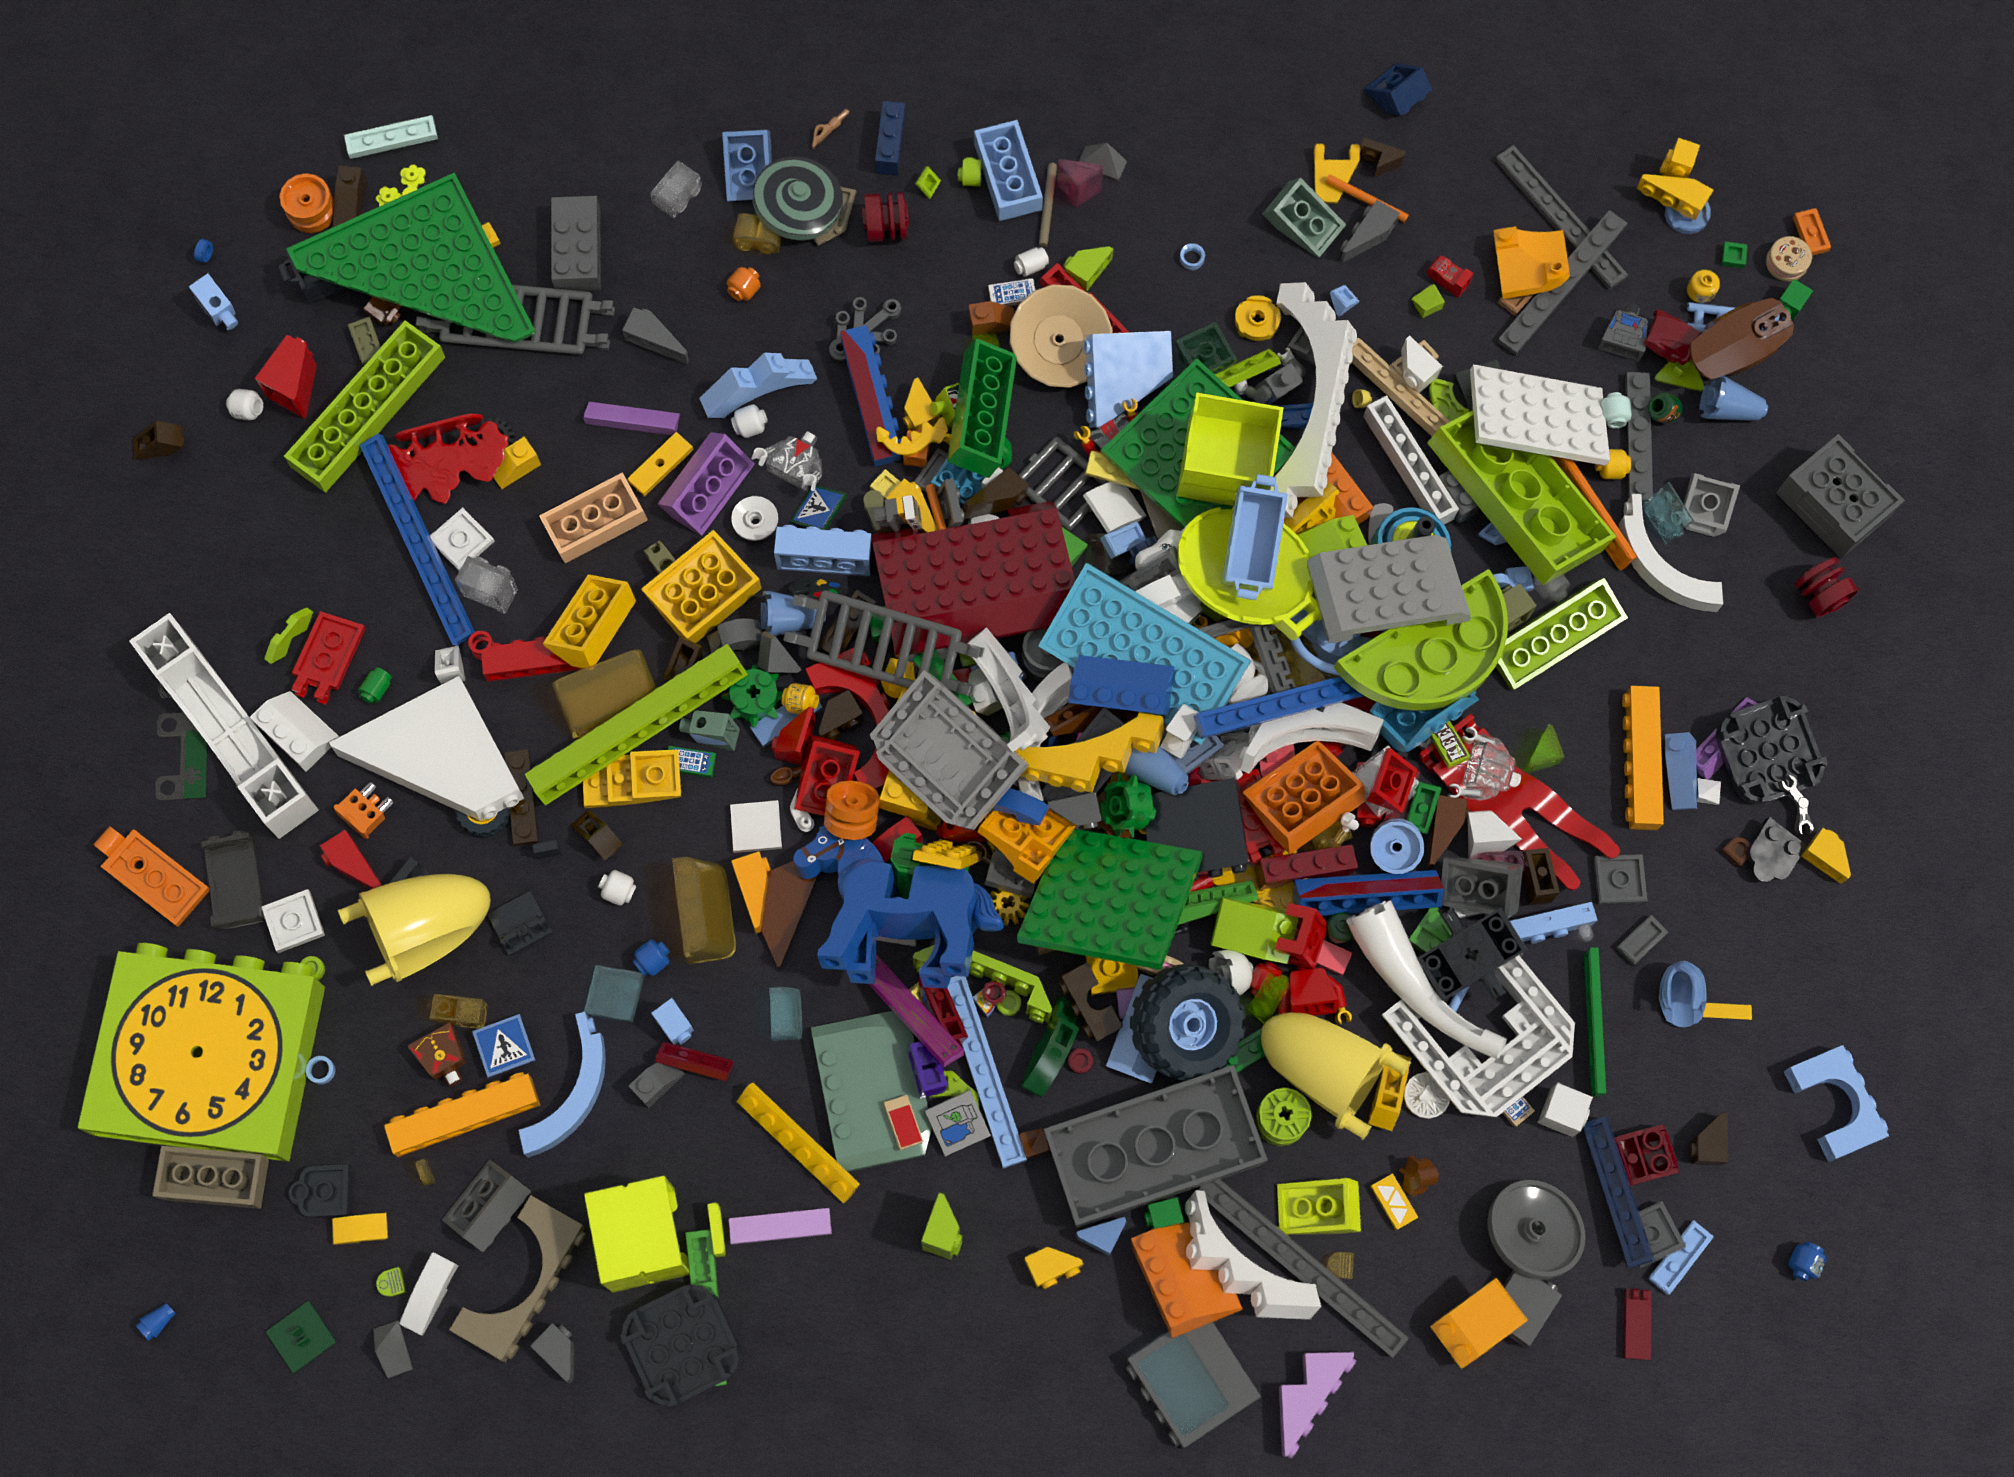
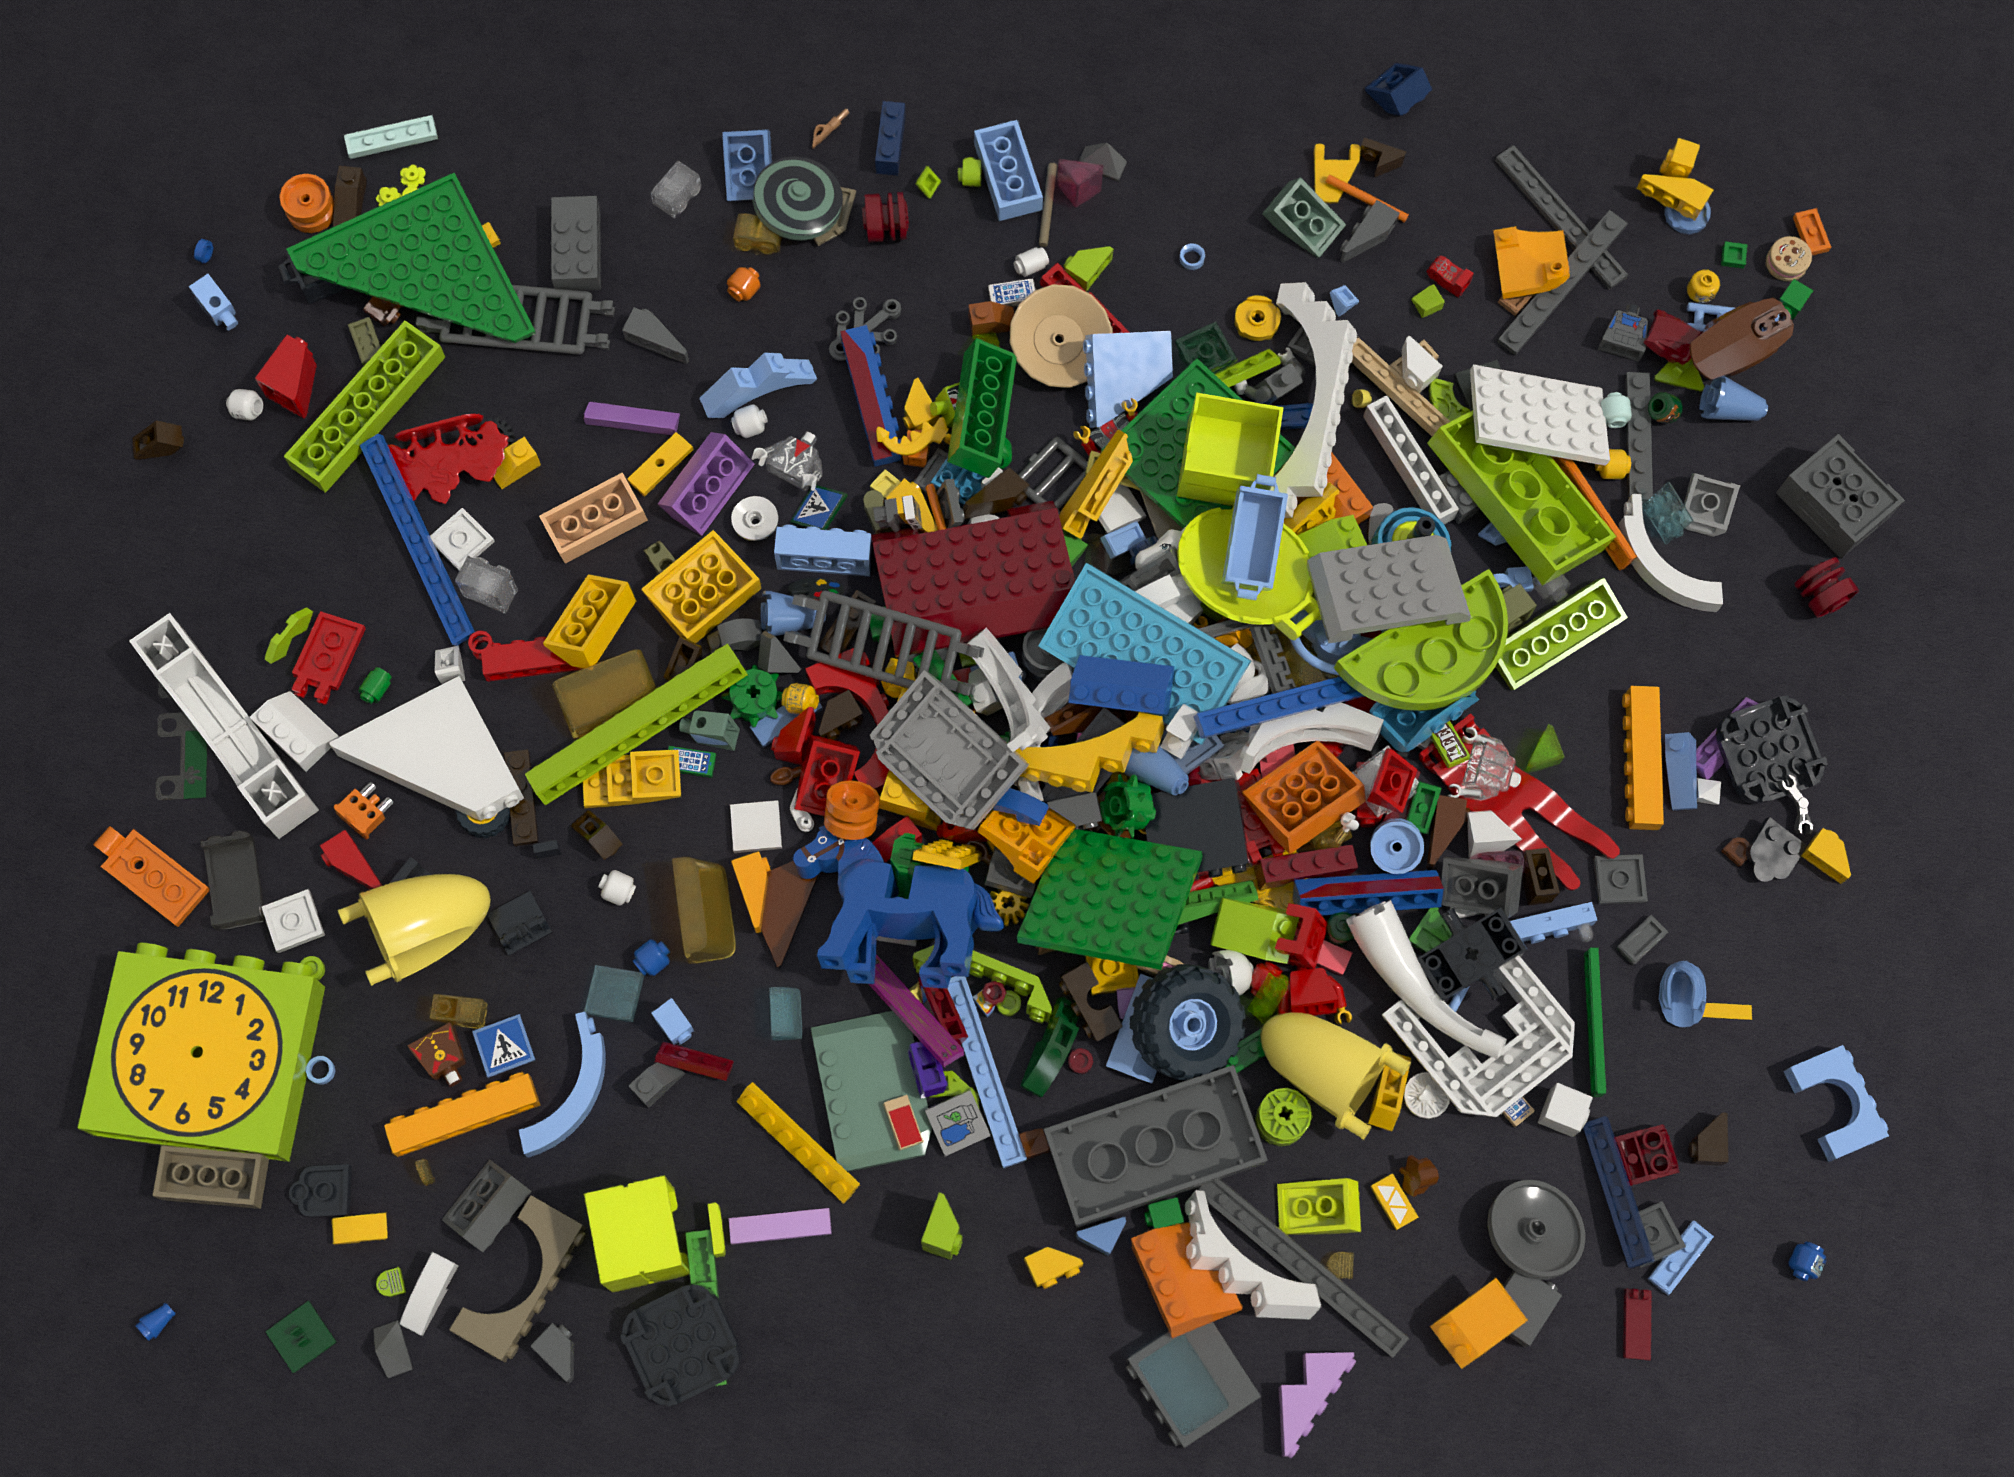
(1097, 486): none -> yellow wedge

